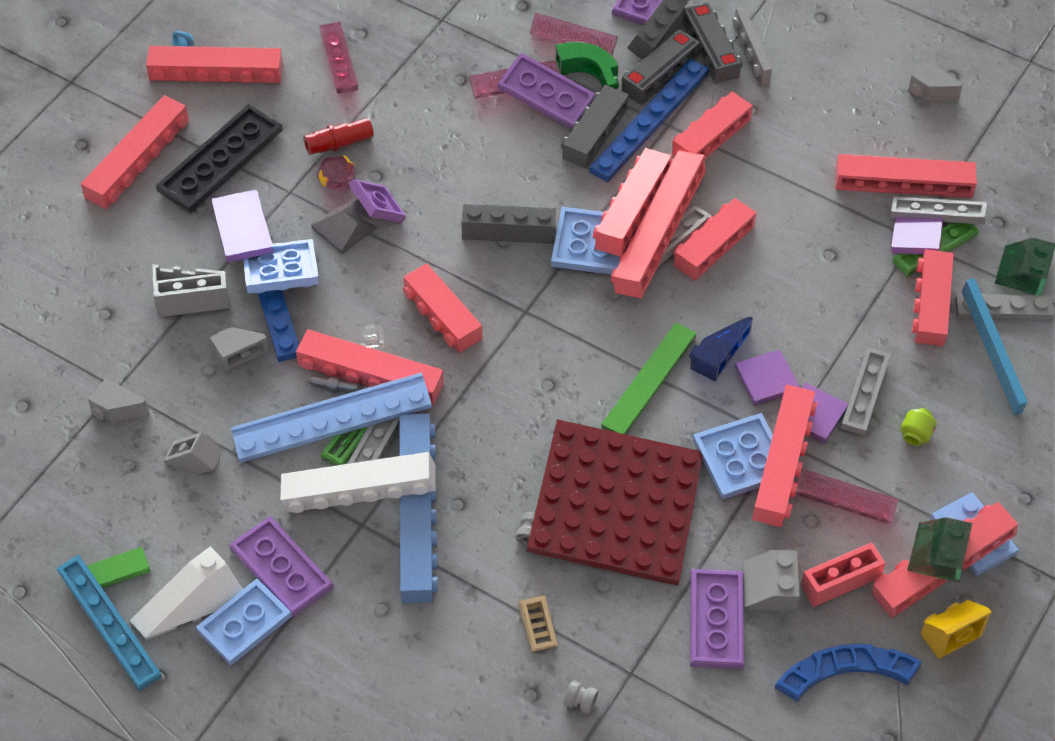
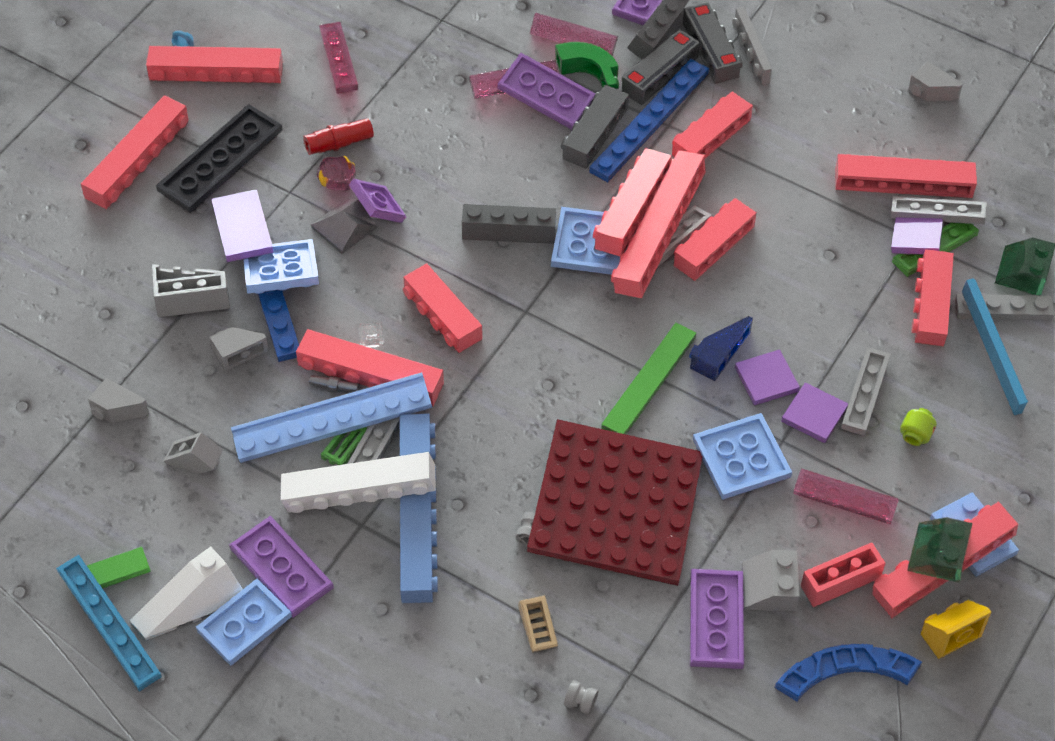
(783, 456): coral brick -> none

